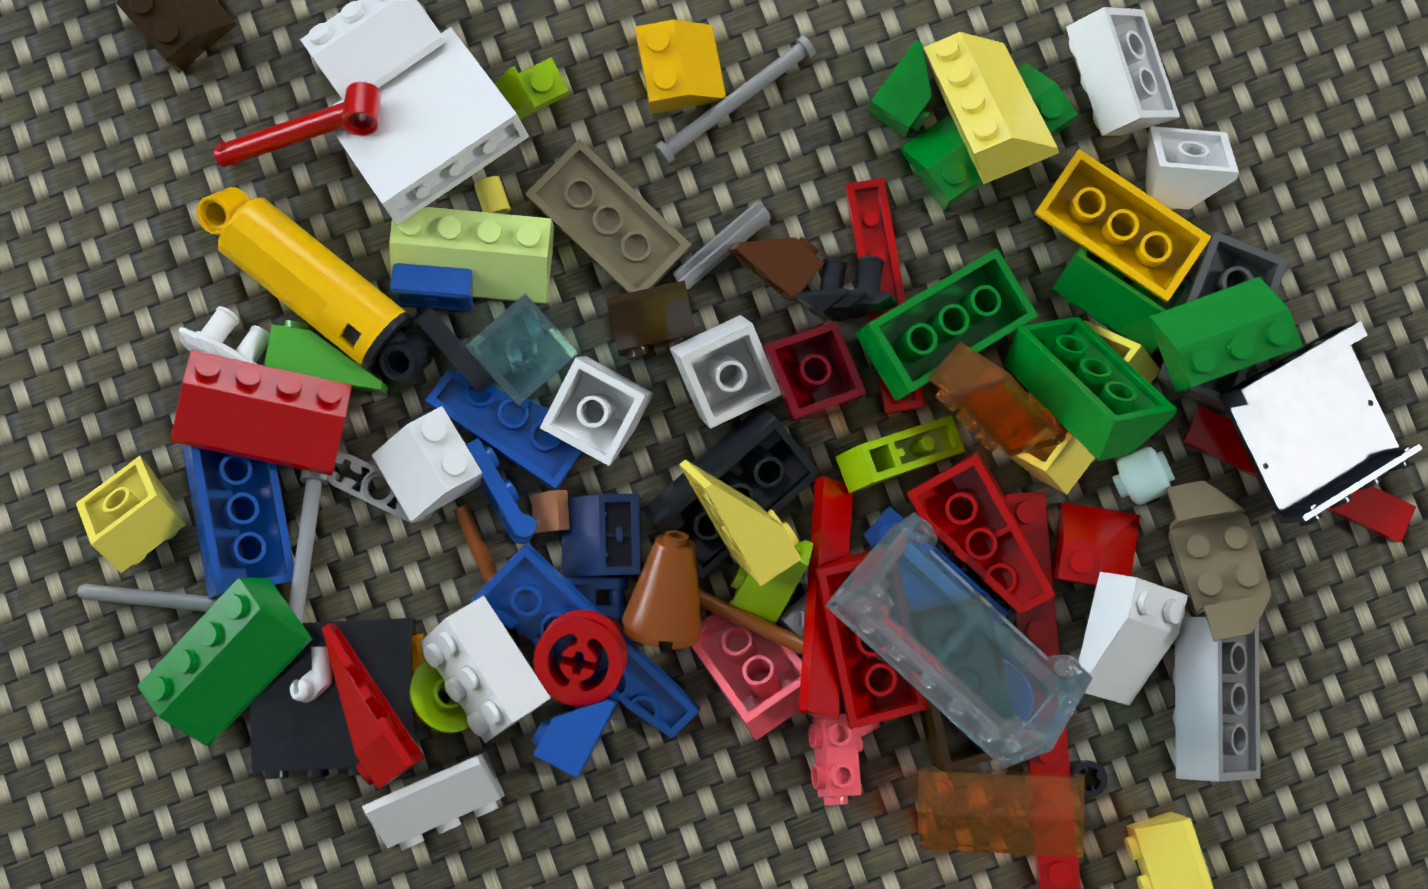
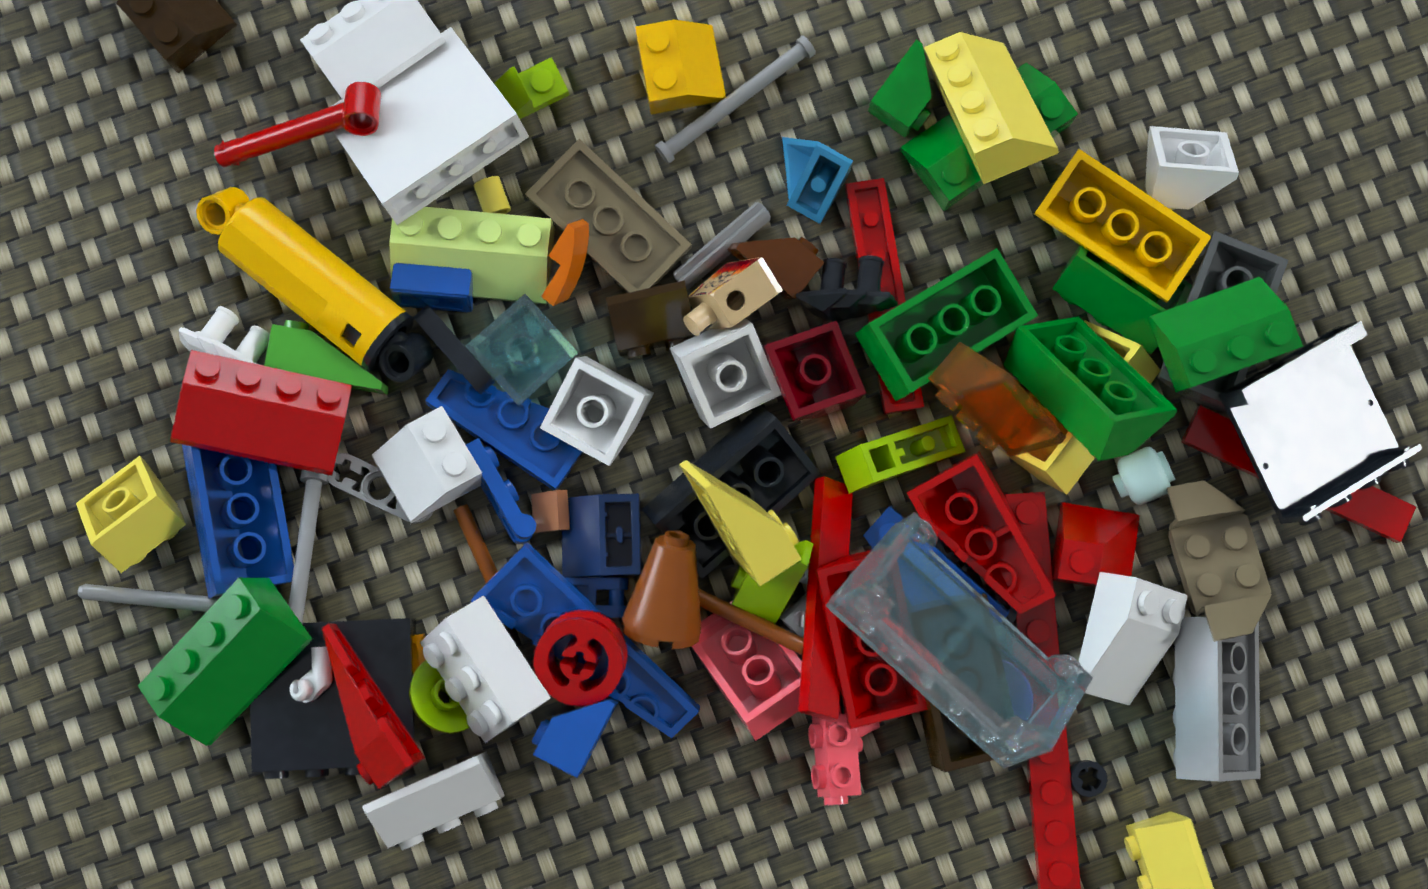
(570, 255): none -> orange slope
(731, 295): none -> tan torso
(813, 176): none -> dark azure slope
(1001, 811): clear orange slope -> none
(1121, 71): white slope -> none

